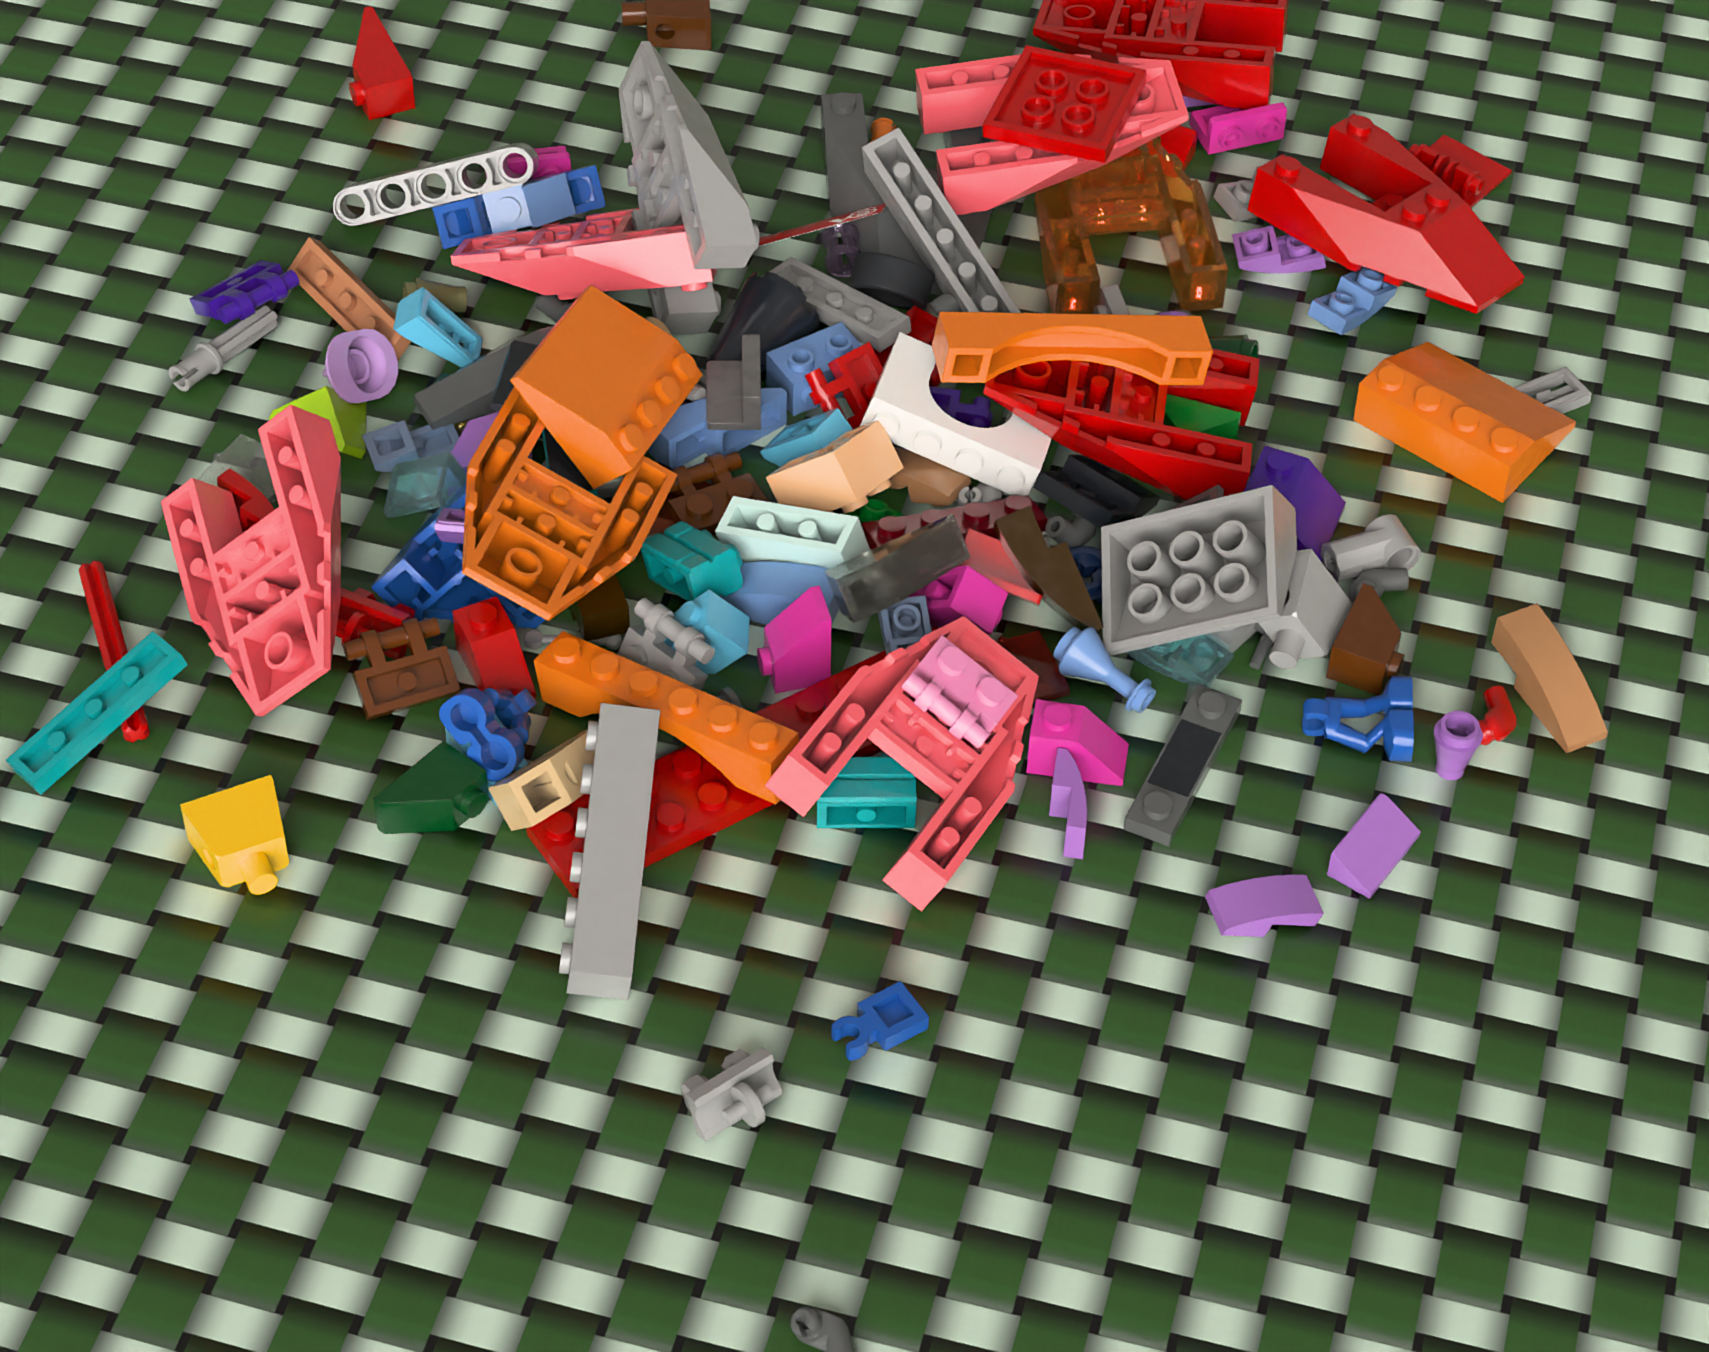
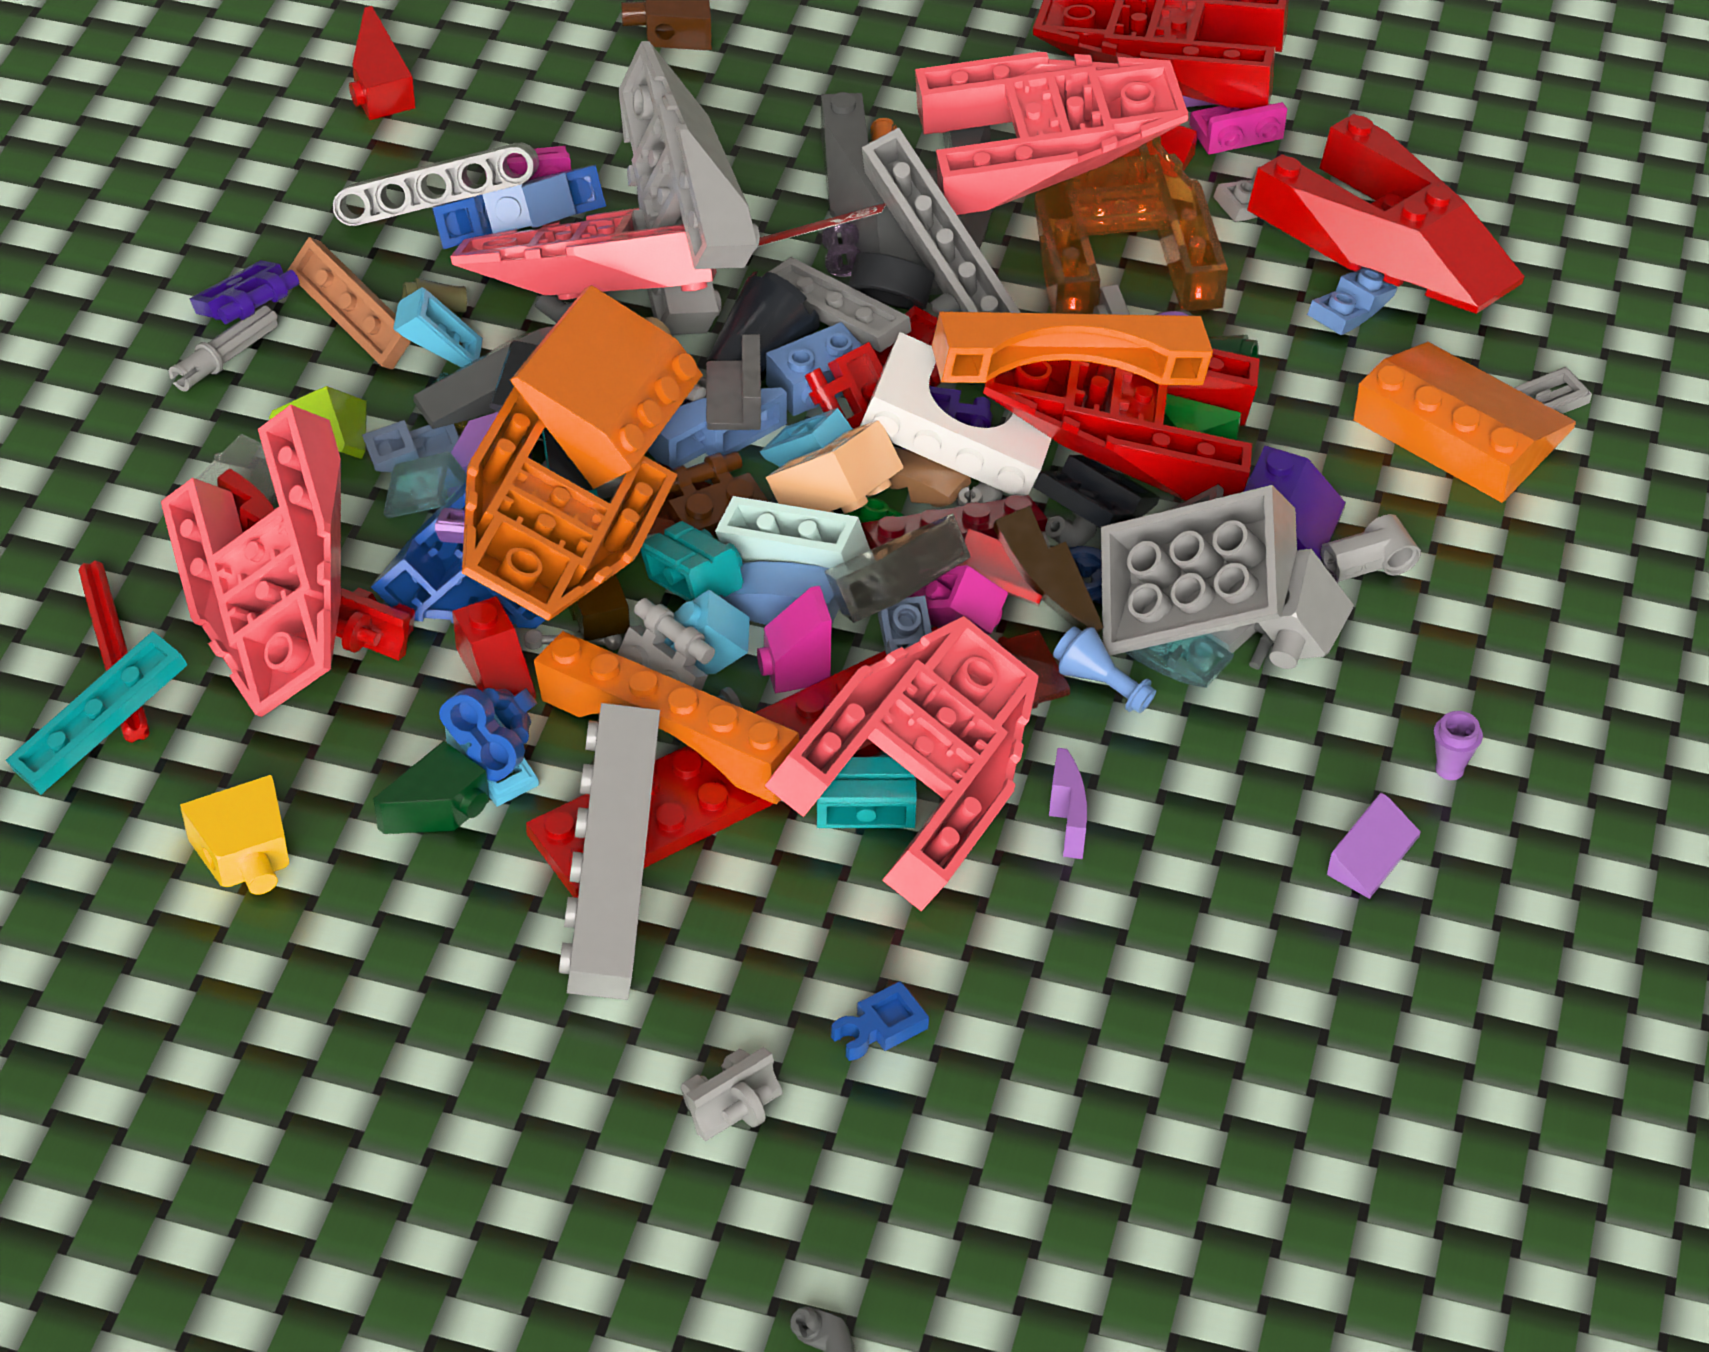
(361, 365): lavender piece -> none
(404, 681): reddish brown plate -> none
(543, 784): tan slope -> none
(959, 692): bright pink plate -> none
(1065, 104): red plate -> none
(1092, 744): dark pink slope -> none
(1182, 765): dark grey plate -> none
(1258, 903): medium lavender slope -> none
(1265, 253): medium lavender slope -> none
(1366, 645): reddish brown slope -> none
(1381, 580): dark grey arm -> none
(1397, 726): blue piece -> none
(1461, 168): red hinge -> none
(1500, 718): red arm -> none
(1549, 677): medium nougat slope -> none

